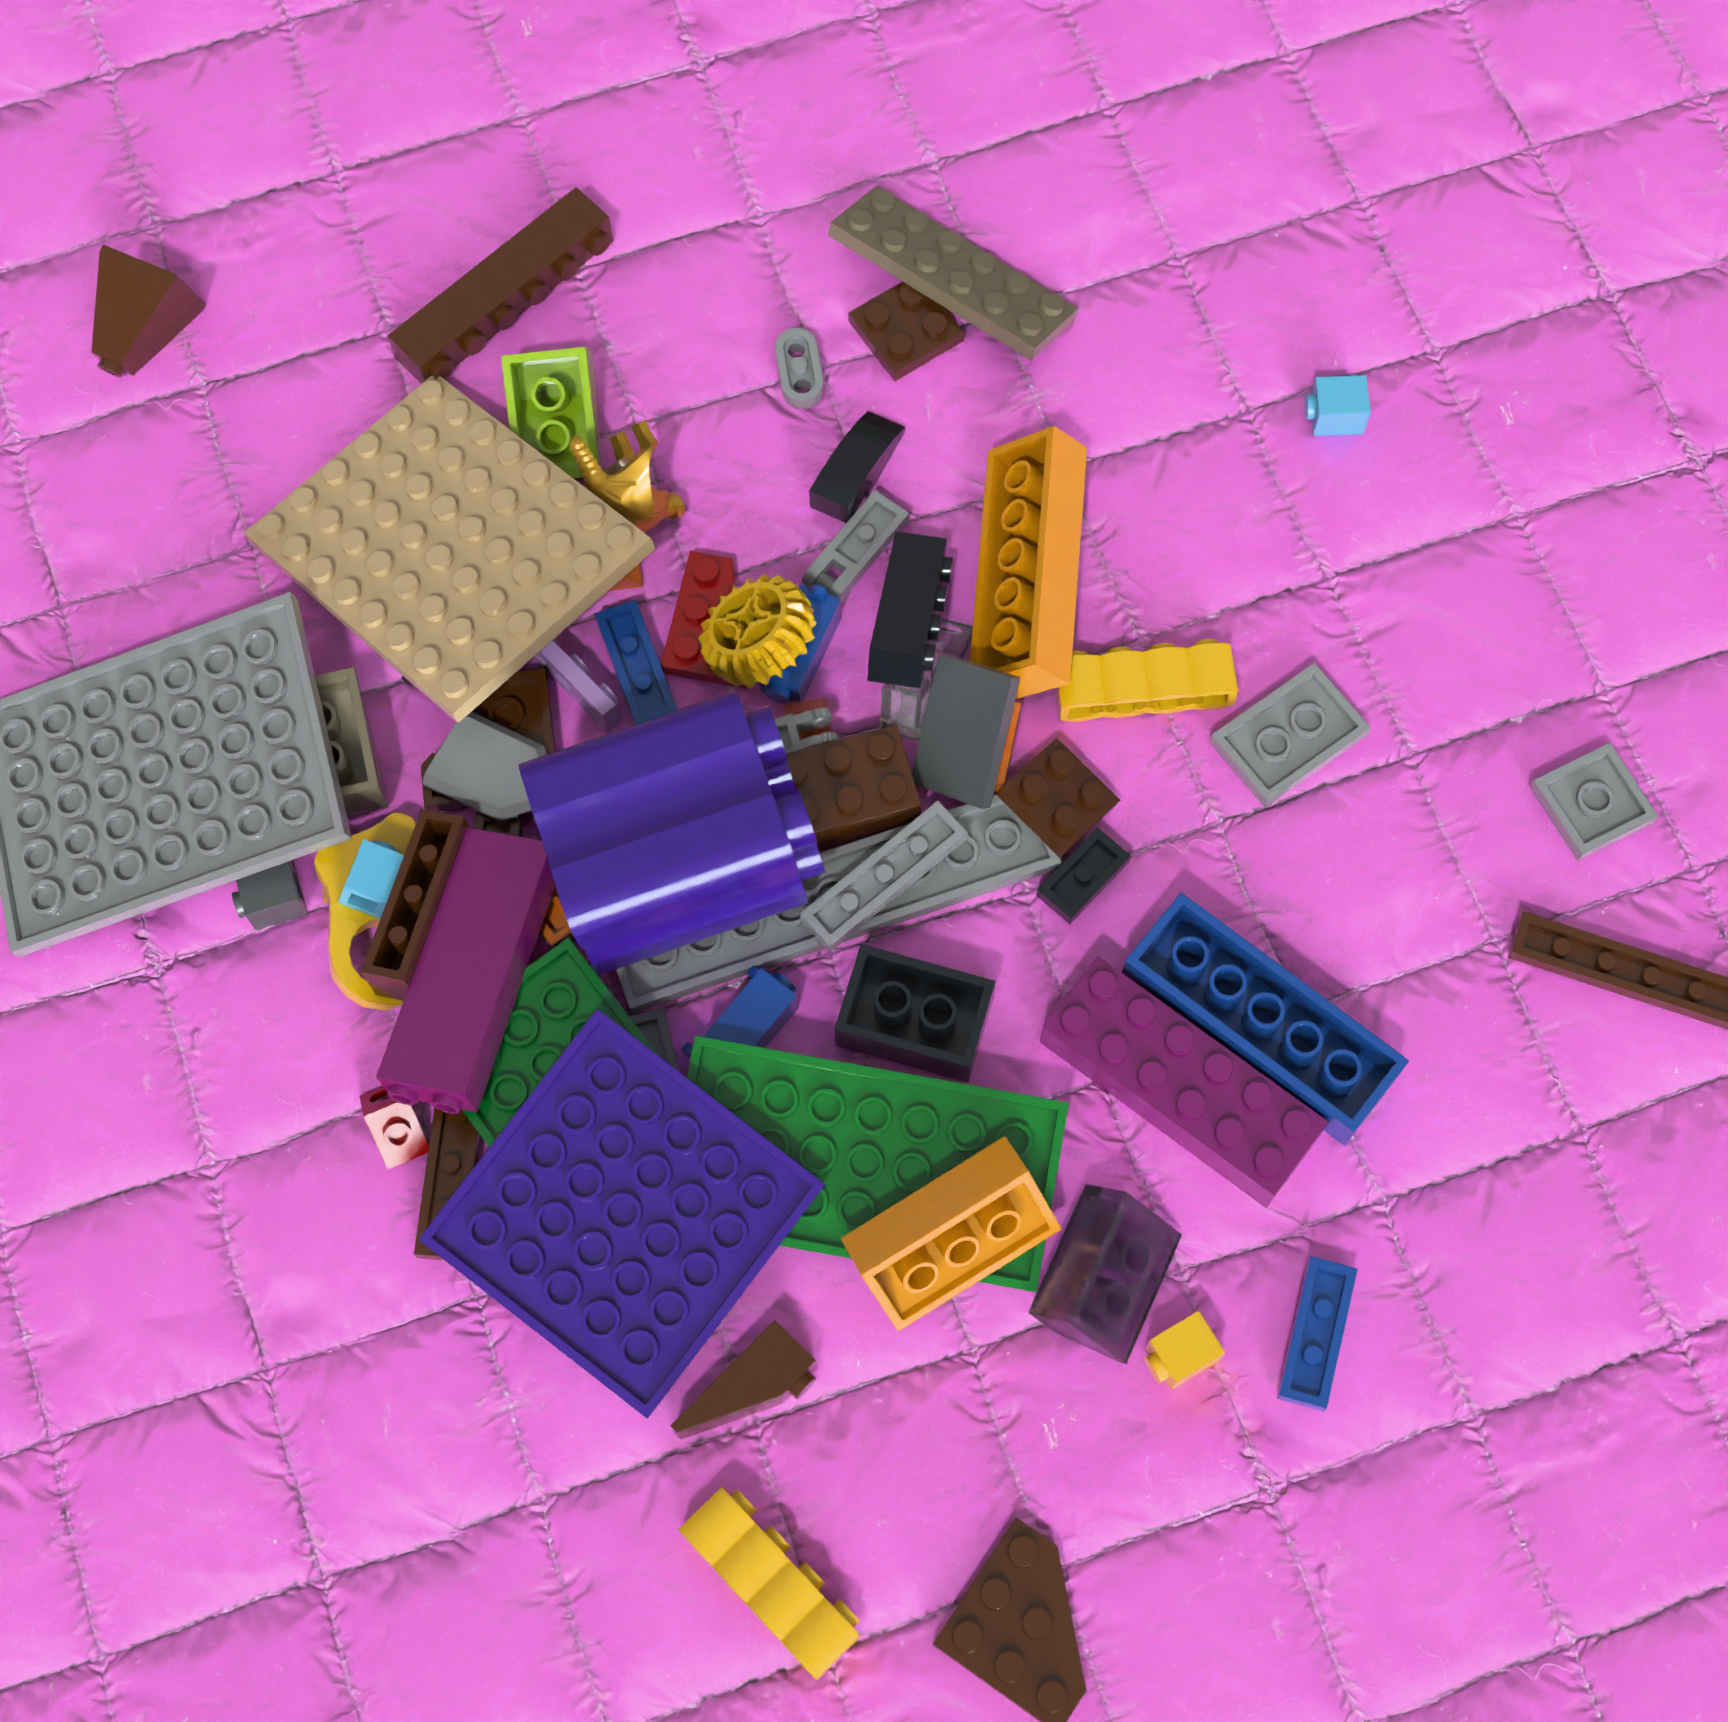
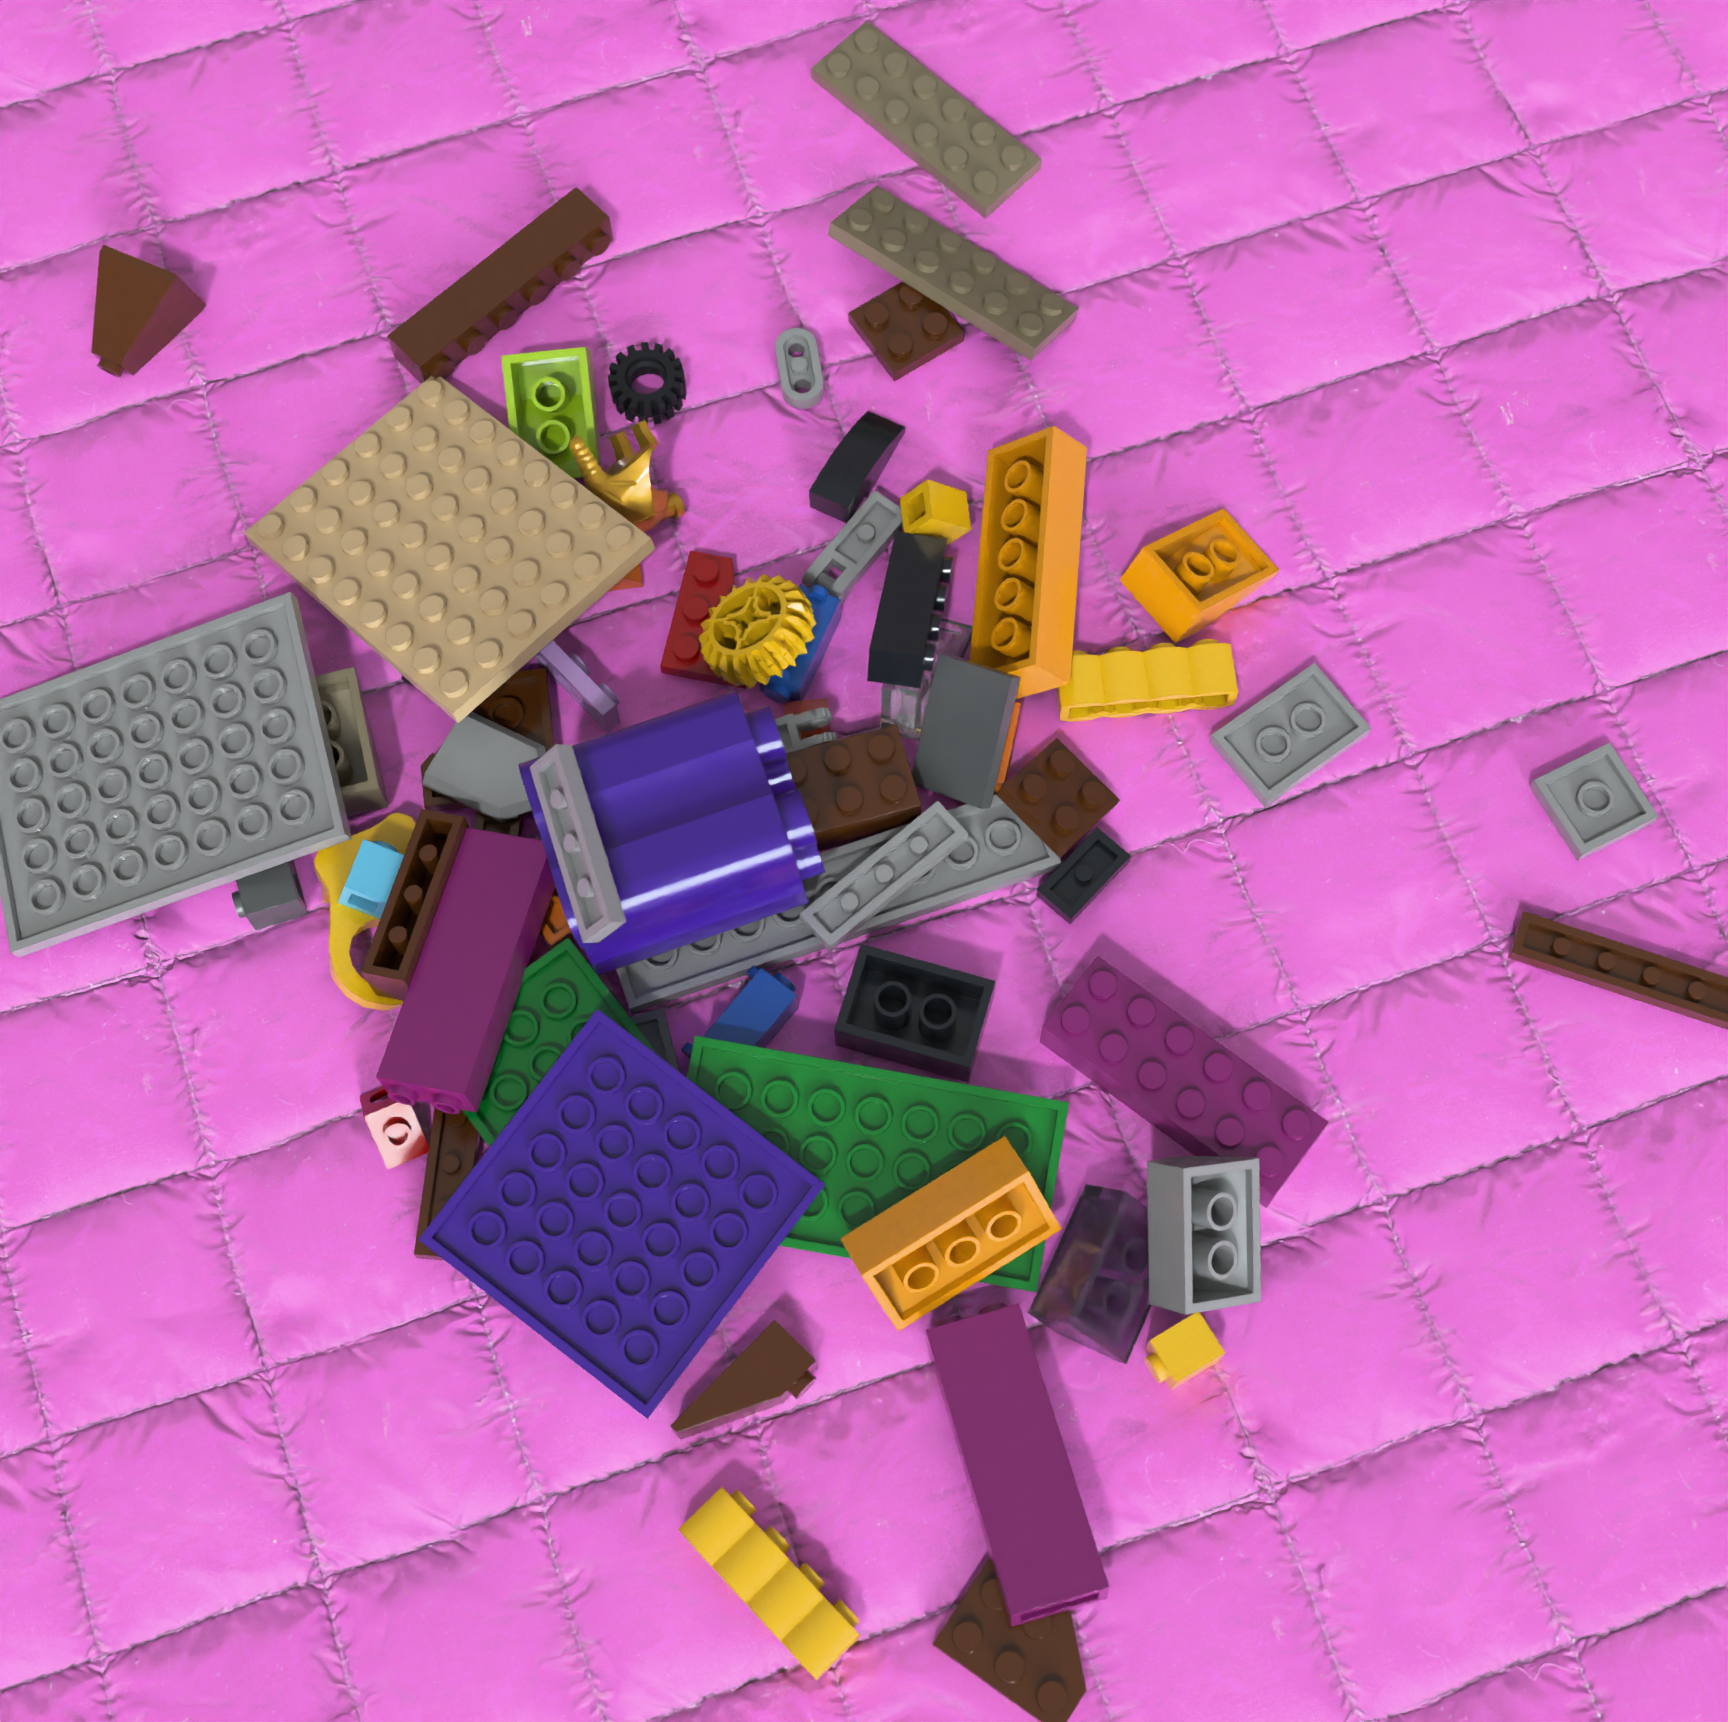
(577, 844): none -> light grey plate
(635, 662): blue plate -> none
(639, 364): none -> black tyre
(926, 119): none -> dark tan plate
(935, 511): none -> yellow brick
(1016, 1464): none -> magenta brick
(1197, 574): none -> light orange slope
(1203, 1232): none -> light grey slope
(1265, 1016): blue brick -> none
(1317, 1333): blue plate -> none
(1338, 405): medium azure brick -> none

